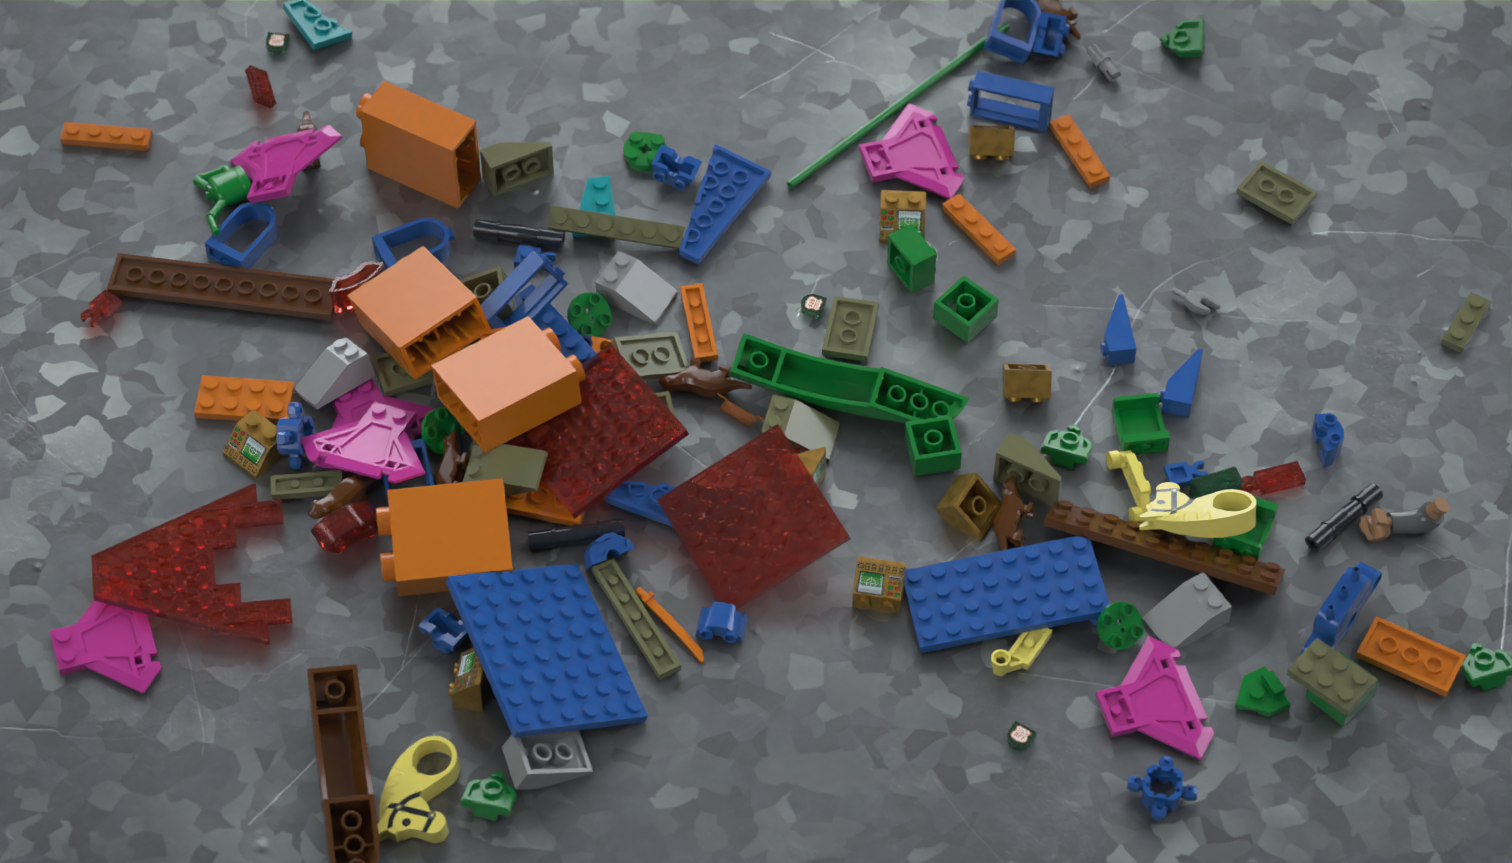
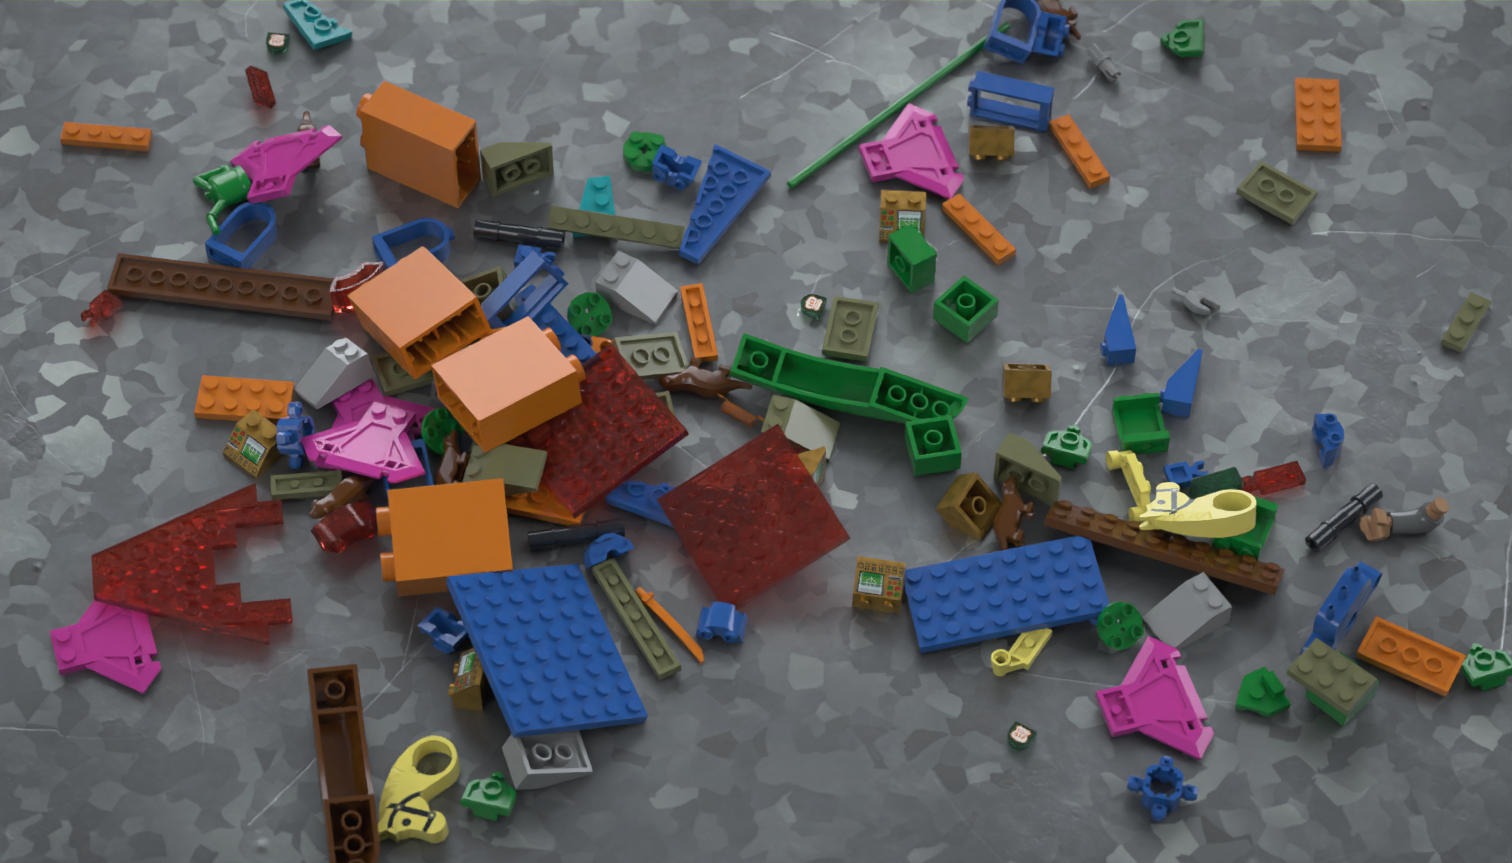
(1317, 114): none -> orange plate

